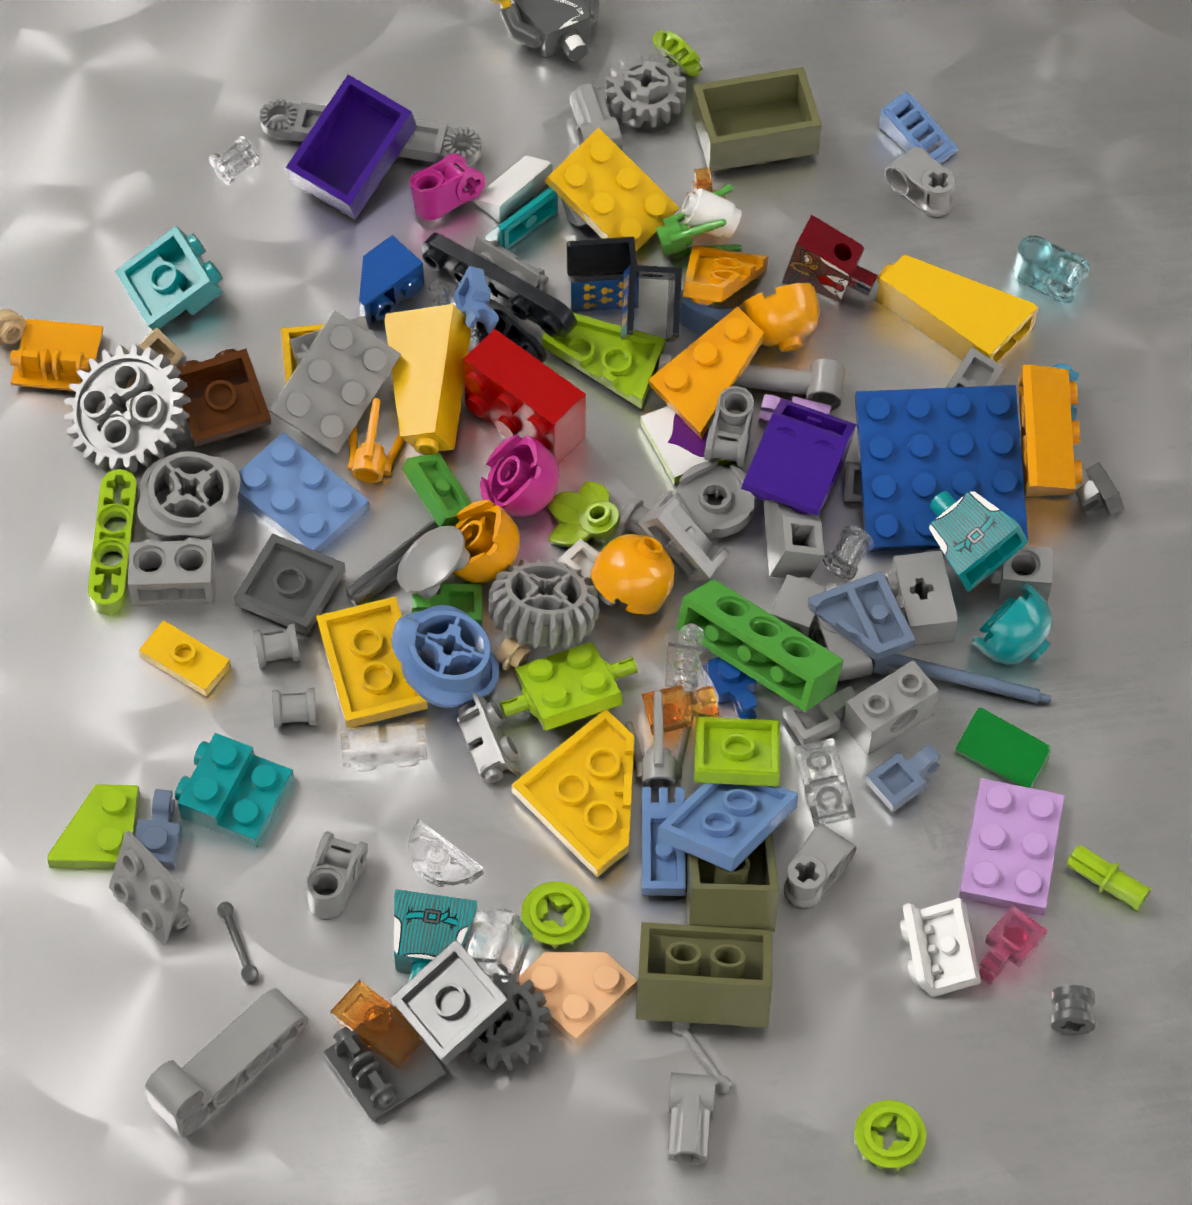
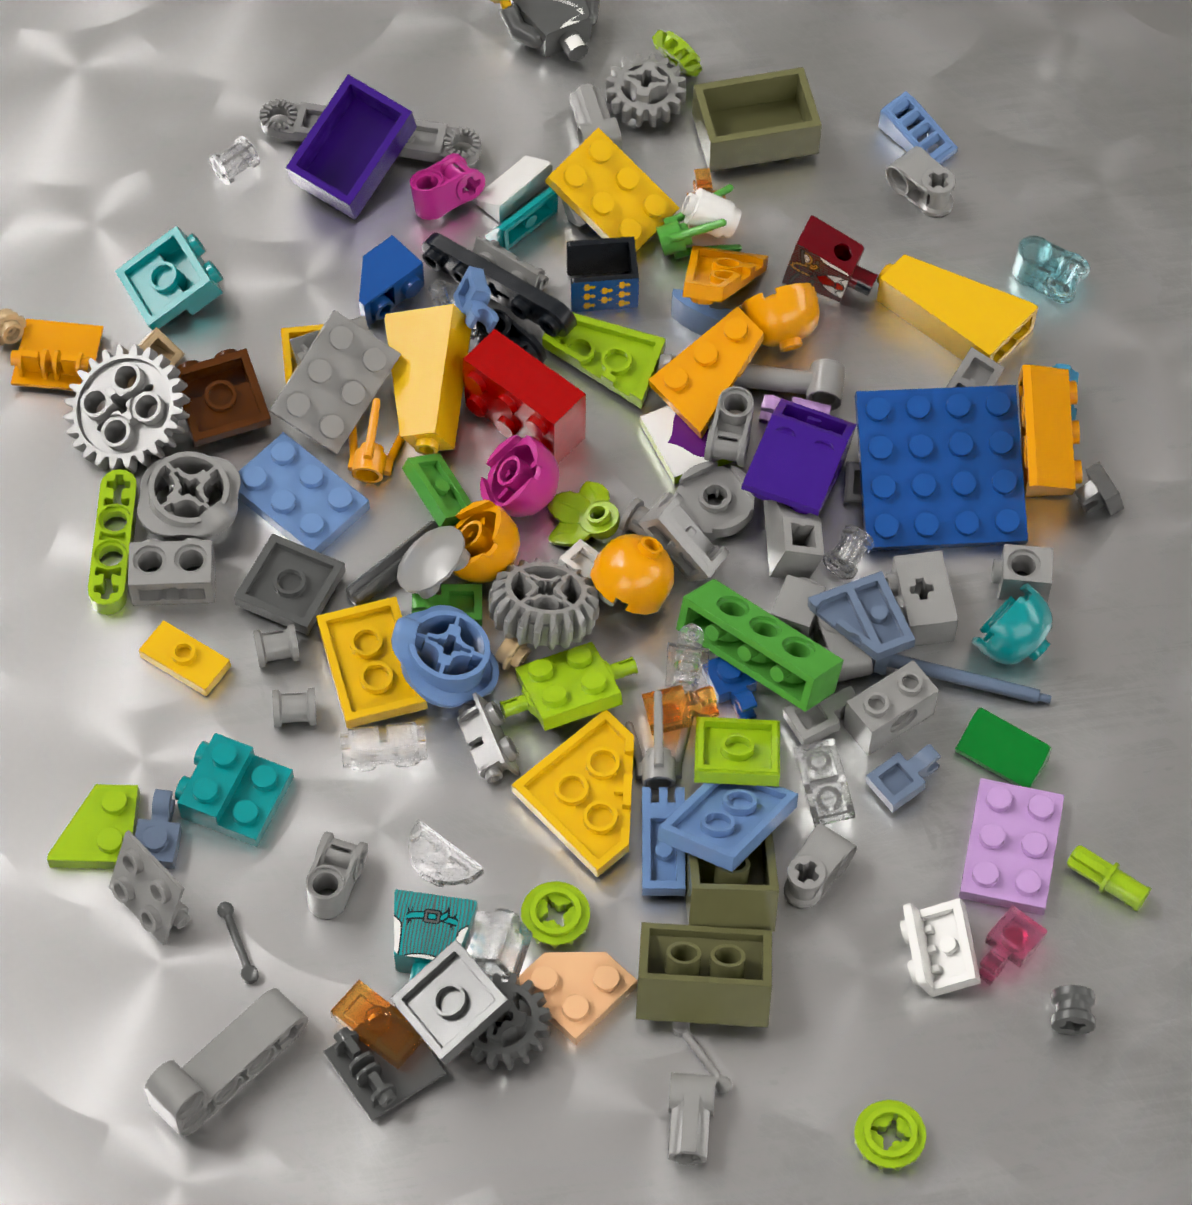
(674, 278): black piece -> none
(974, 535): teal torso -> none

